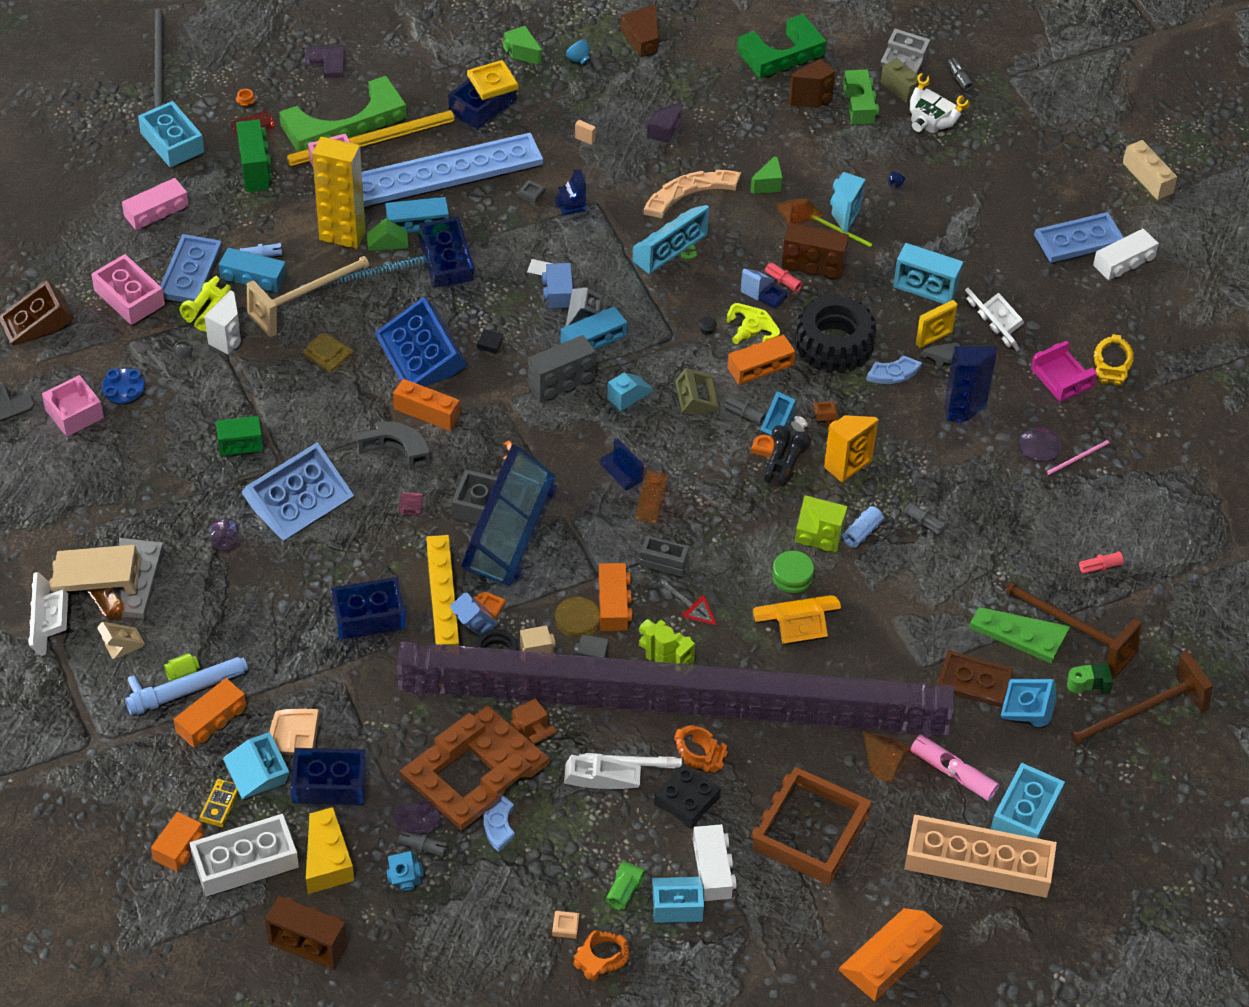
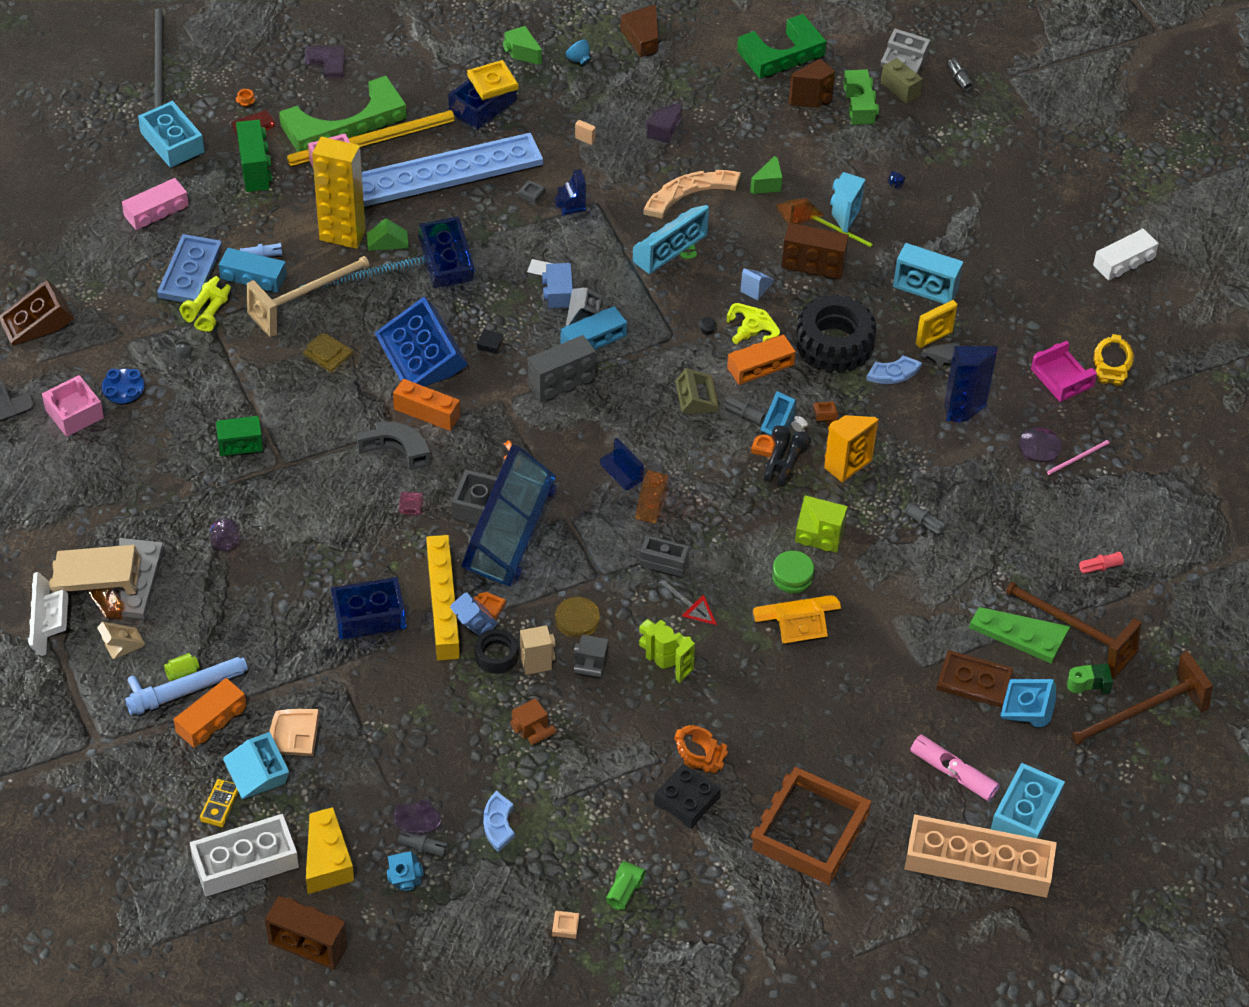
(128, 289): bright pink brick -> none
(173, 844): orange brick -> none
(223, 324): white slope -> none
(297, 492): light blue slope -> none
(328, 776): clear blue brick -> none
(412, 213): dark azure brick -> none
(492, 742): dark orange piece -> none
(592, 965): orange piece -> none
(601, 773): white slope -> none
(614, 597): orange brick -> none
(627, 390): medium azure slope -> none
(660, 762): white piece -> none
(675, 688): clear purple brick -> none
(677, 899): medium azure slope -> none
(714, 862): white brick -> none
(773, 295): clear blue plate -> none
(783, 277): coral axle -> none
(862, 527): light blue axle -> none
(885, 755): clear orange slope -> none
(892, 952): orange slope -> none
(933, 111): white torso -> none
(1000, 314): white bracket -> none
(1077, 237): medium blue plate -> none
(1150, 169): tan brick -> none

